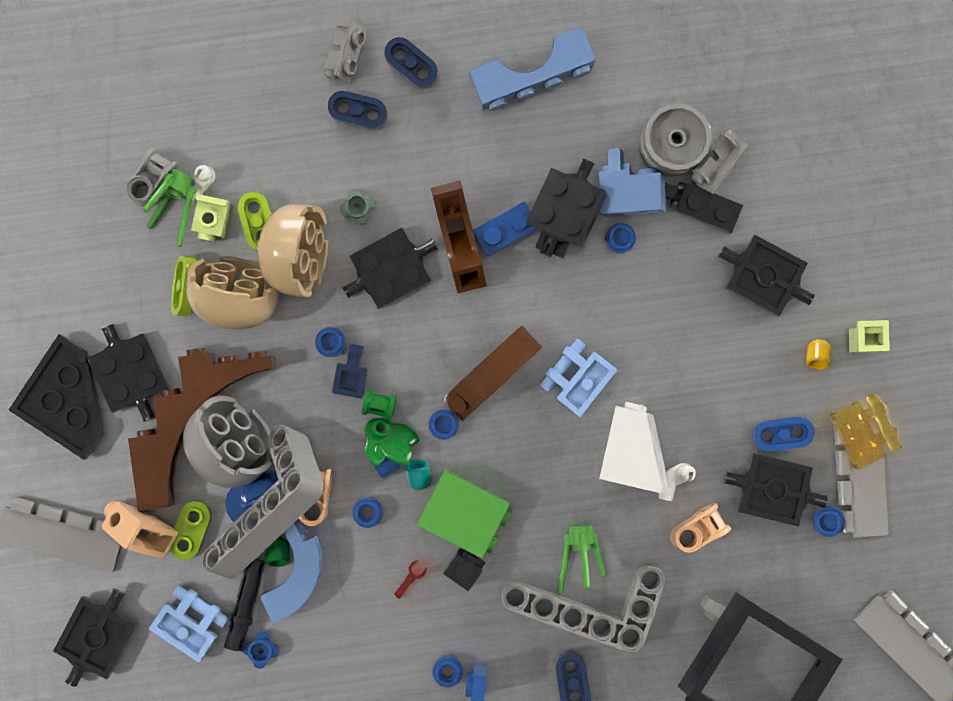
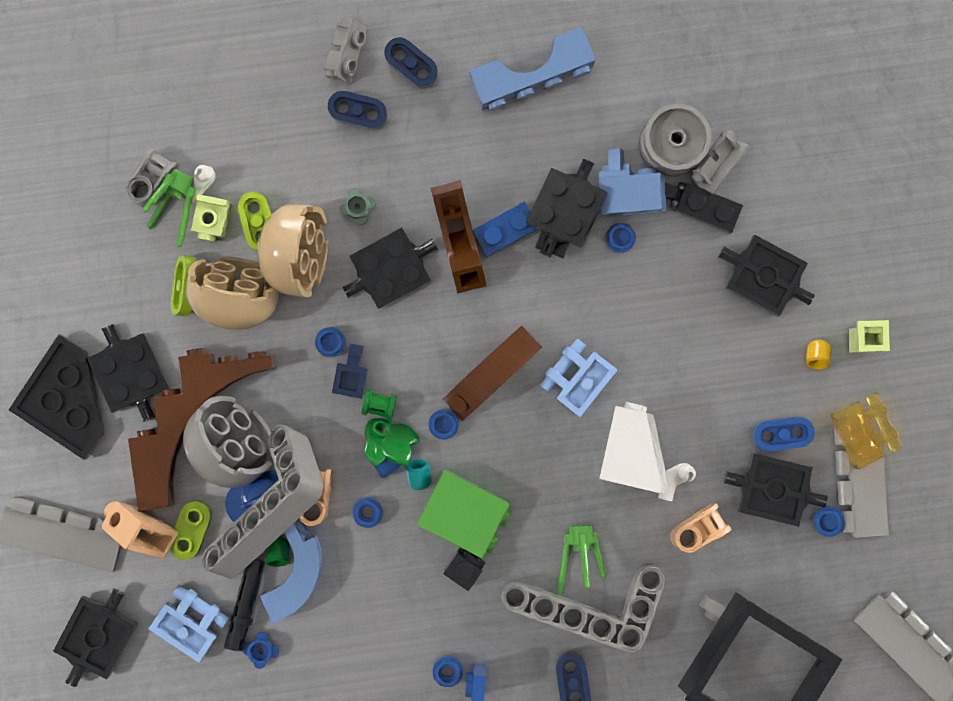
(409, 579): clear red hand -> none

